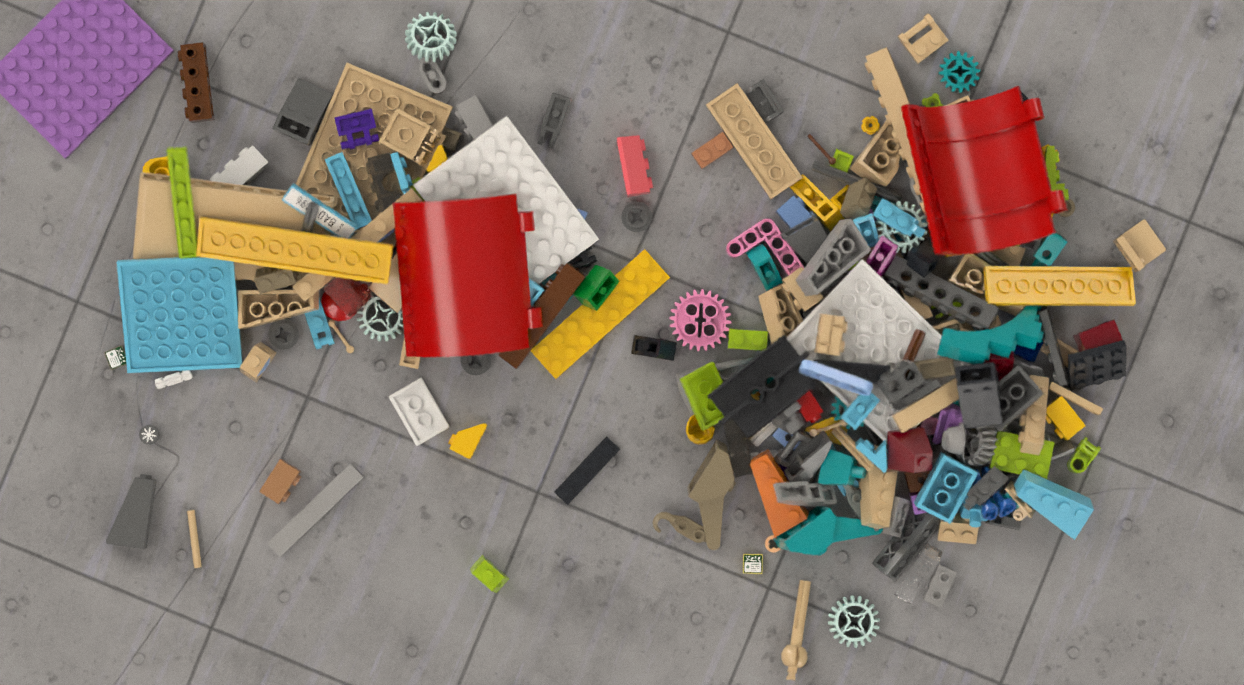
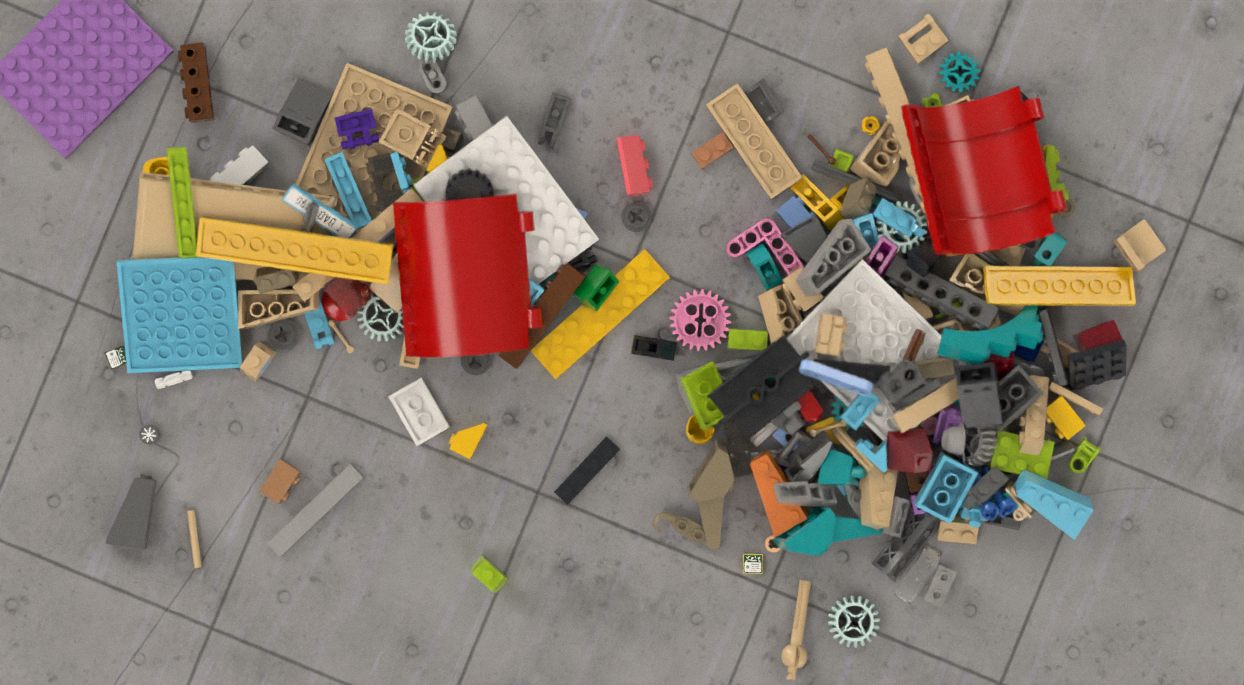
(468, 177): none -> black tyre

